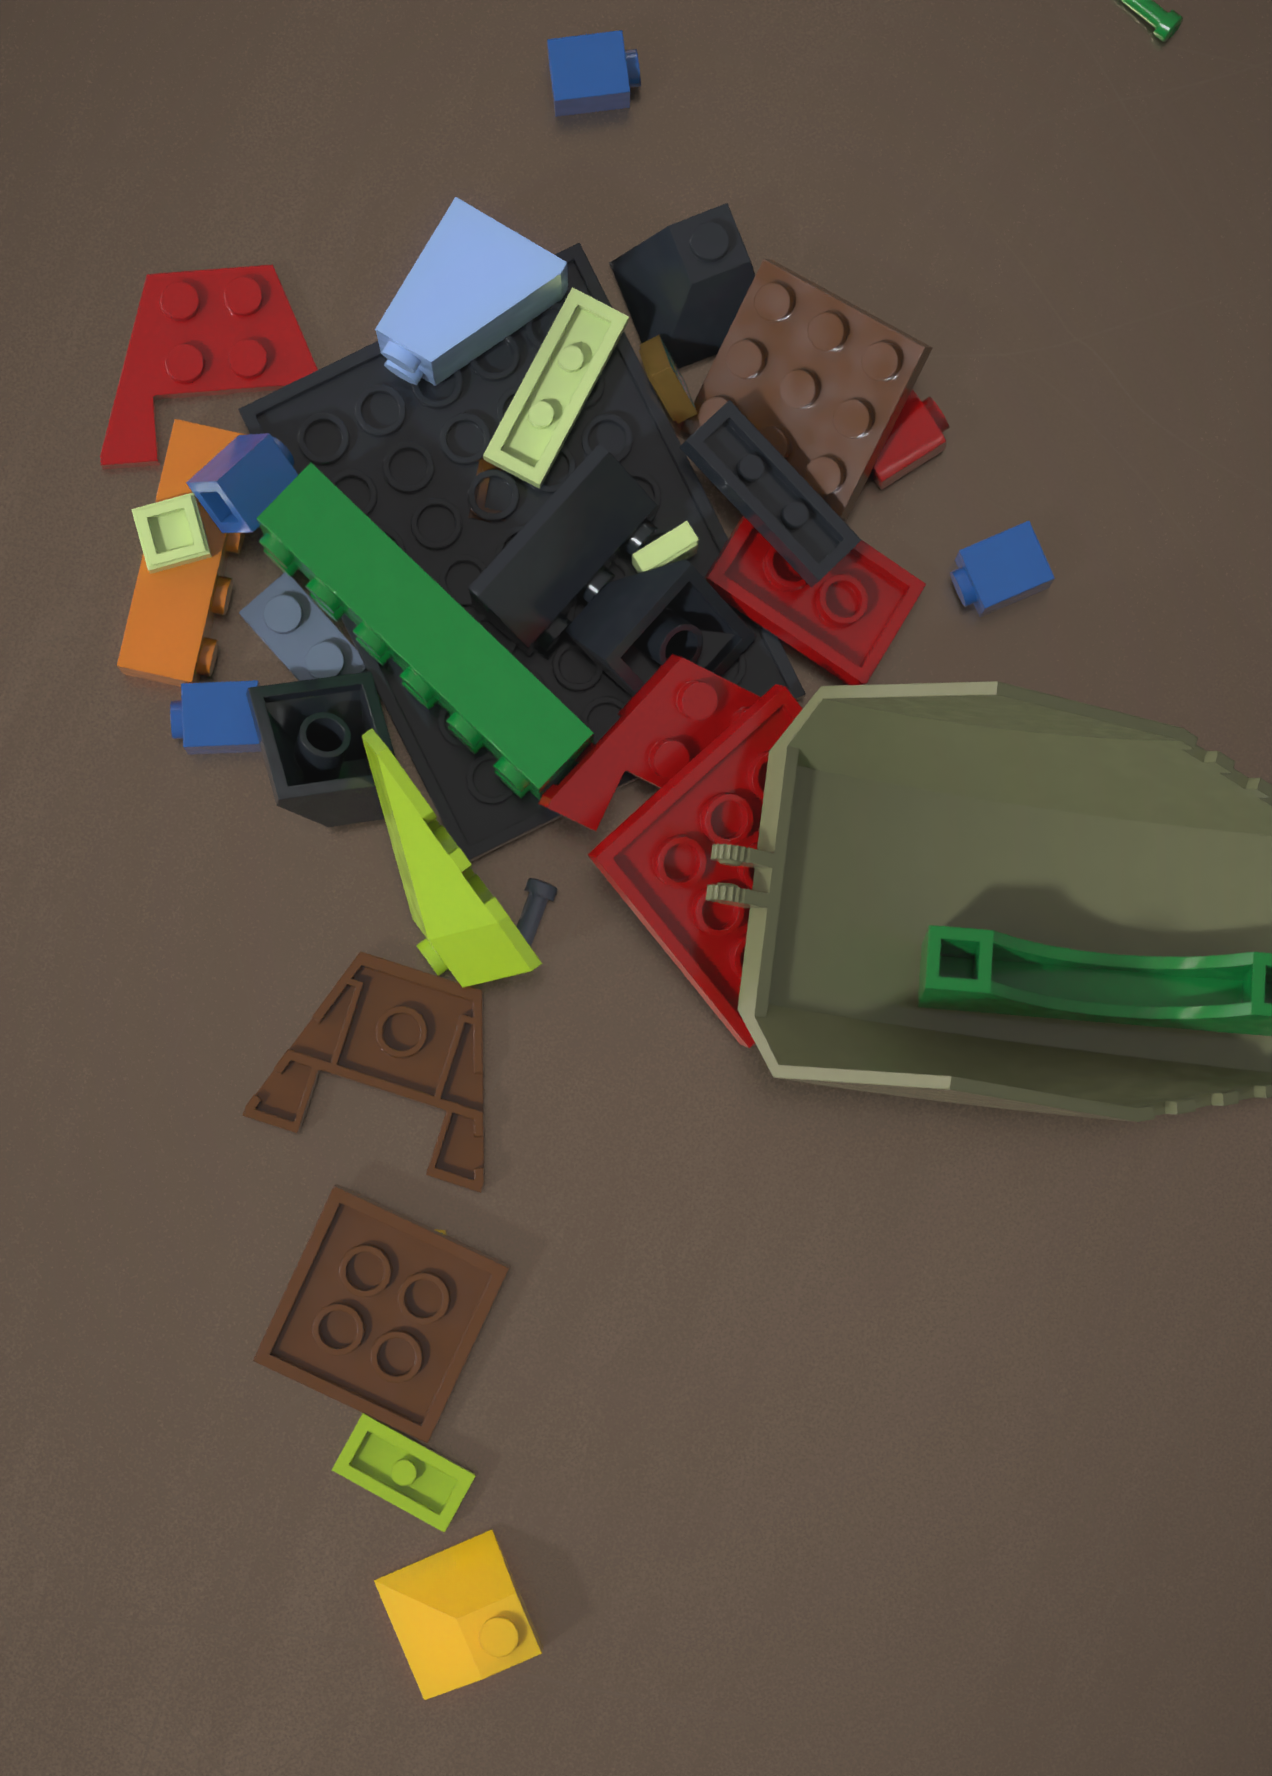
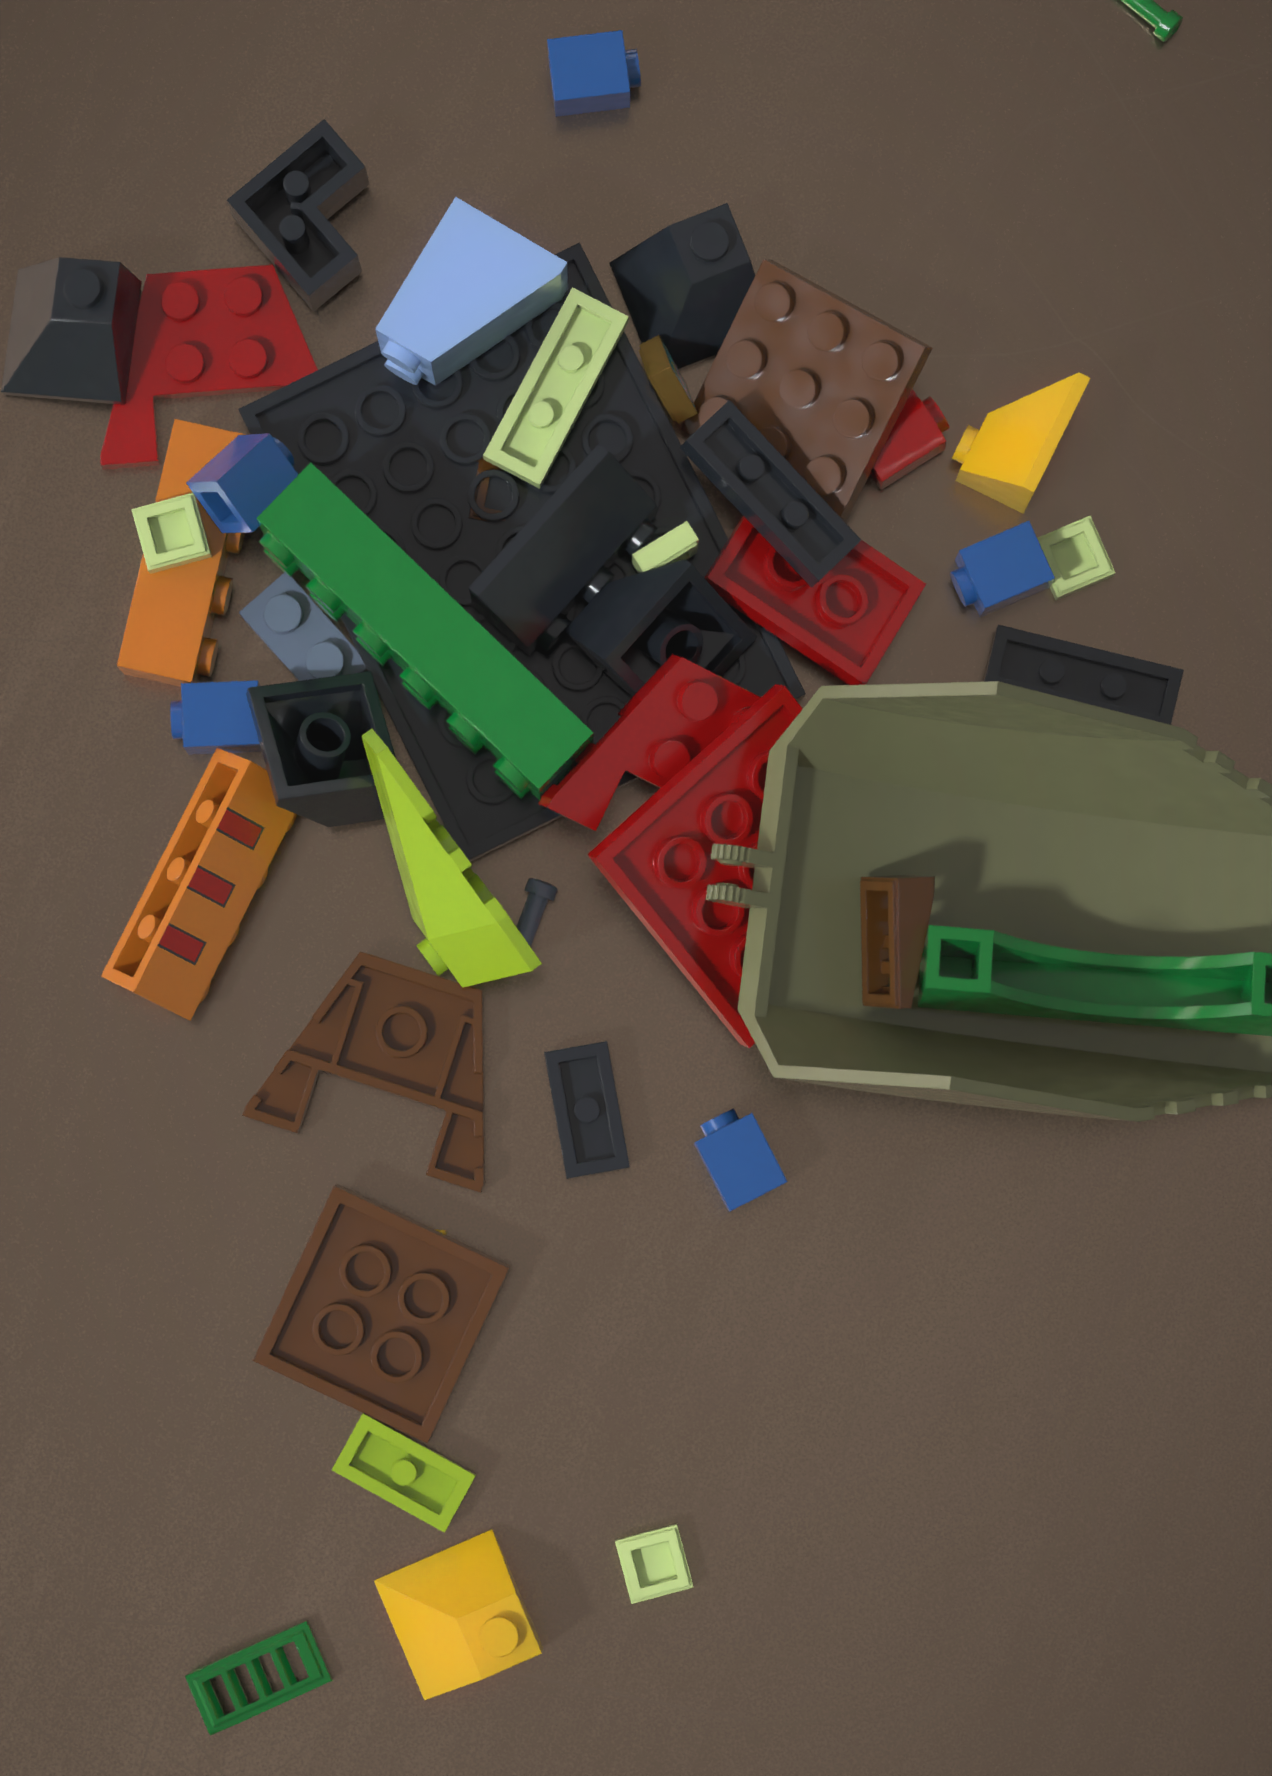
(72, 331): none -> black slope
(201, 886): none -> orange brick
(208, 1702): none -> green slope
(289, 209): none -> black brick
(587, 1110): none -> black plate
(654, 1563): none -> yellowish green tile
(738, 1159): none -> blue brick
(893, 936): none -> reddish brown slope
(1017, 443): none -> yellow slope
(1076, 557): none -> yellowish green tile
(1084, 674): none -> black plate

